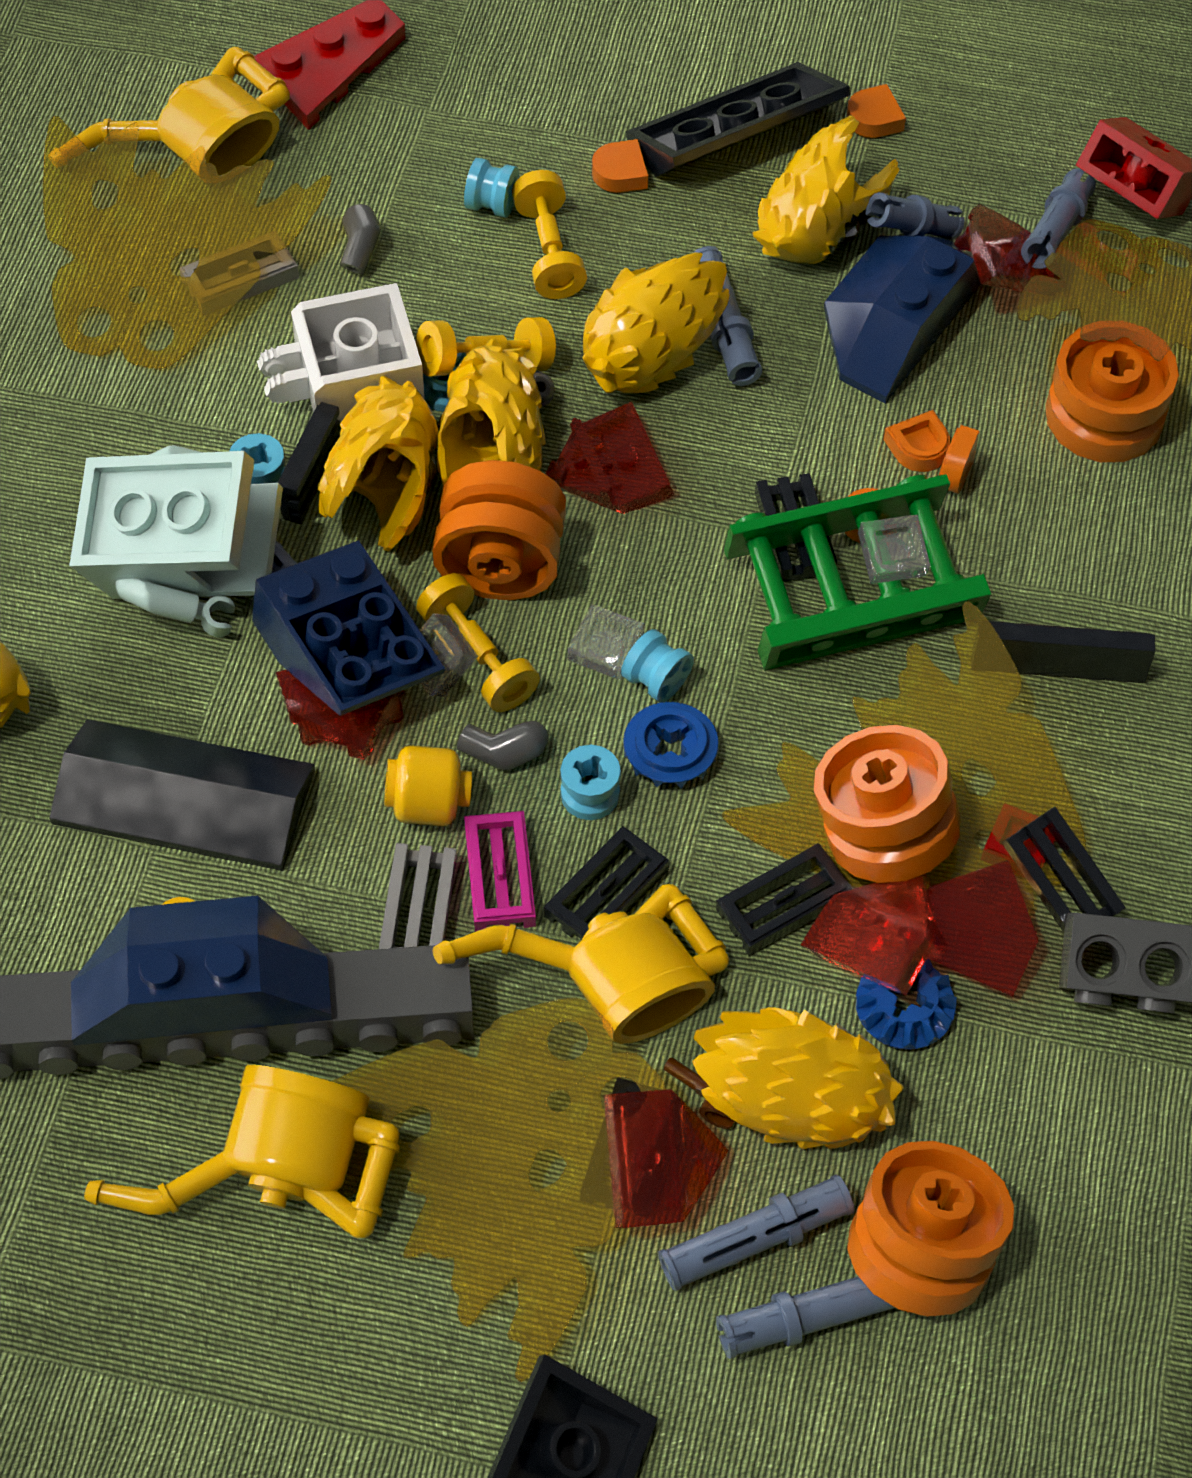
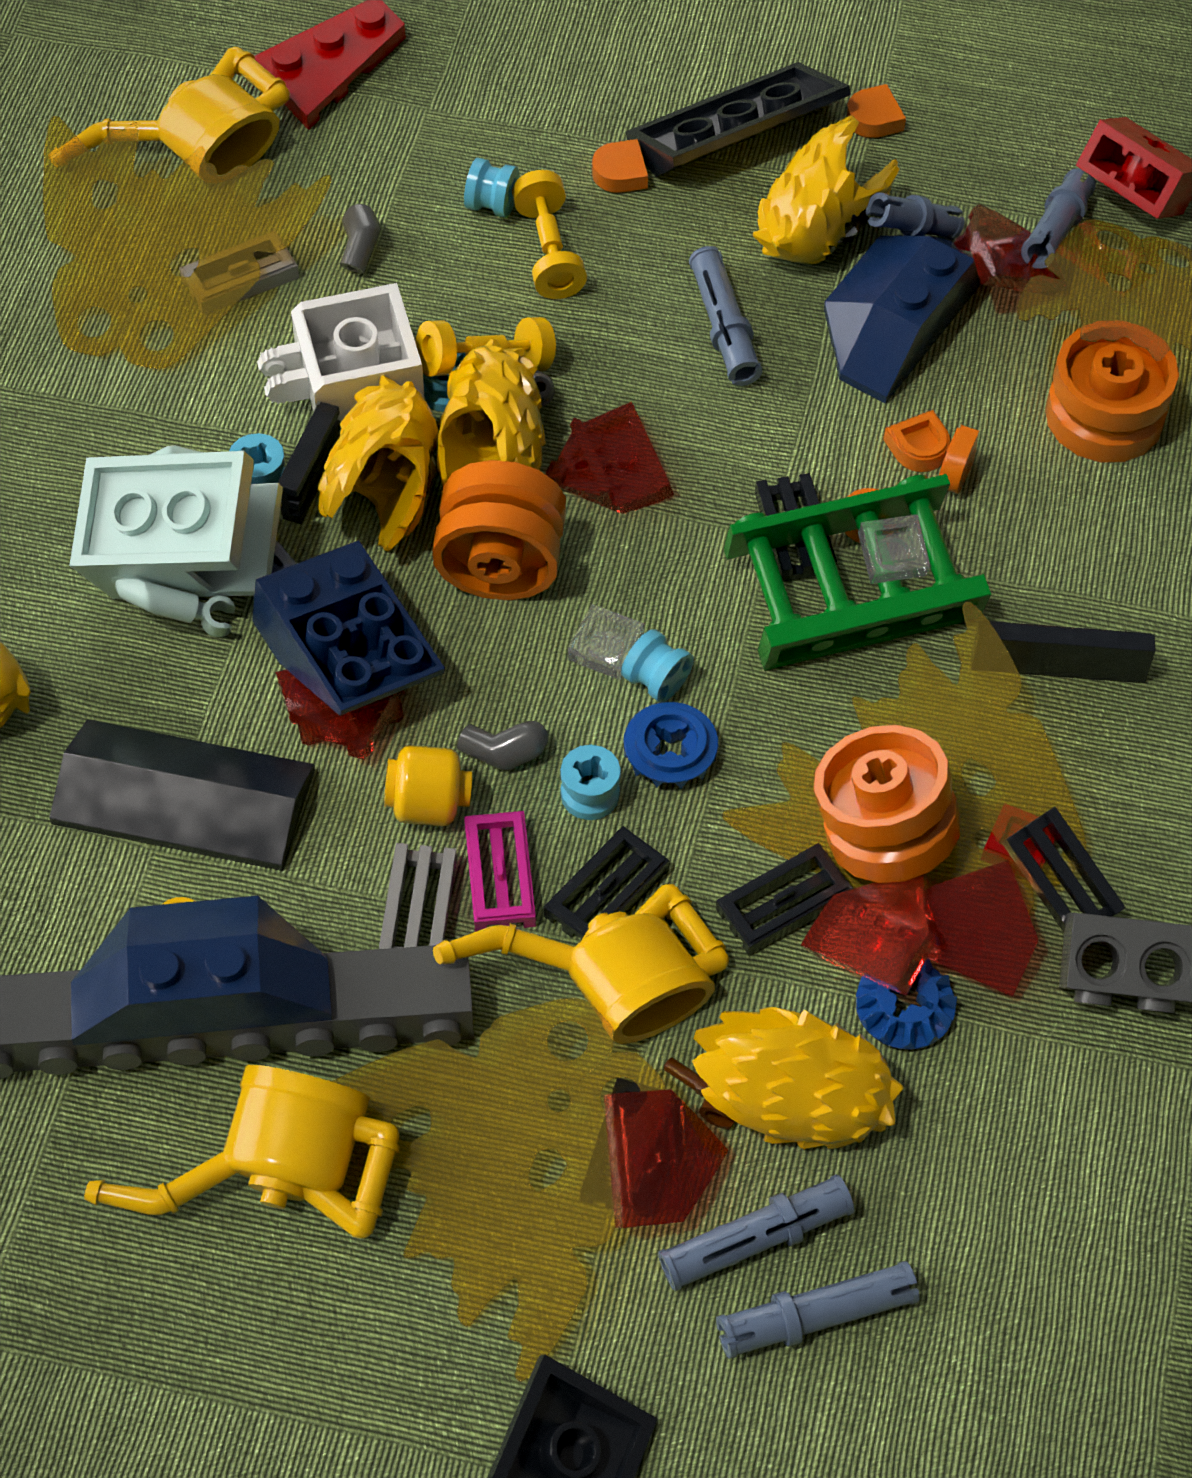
(451, 650): clear plate -> none
(509, 682): yellow wheel -> none
(653, 322): yellow head -> none
(930, 1228): orange wheel -> none

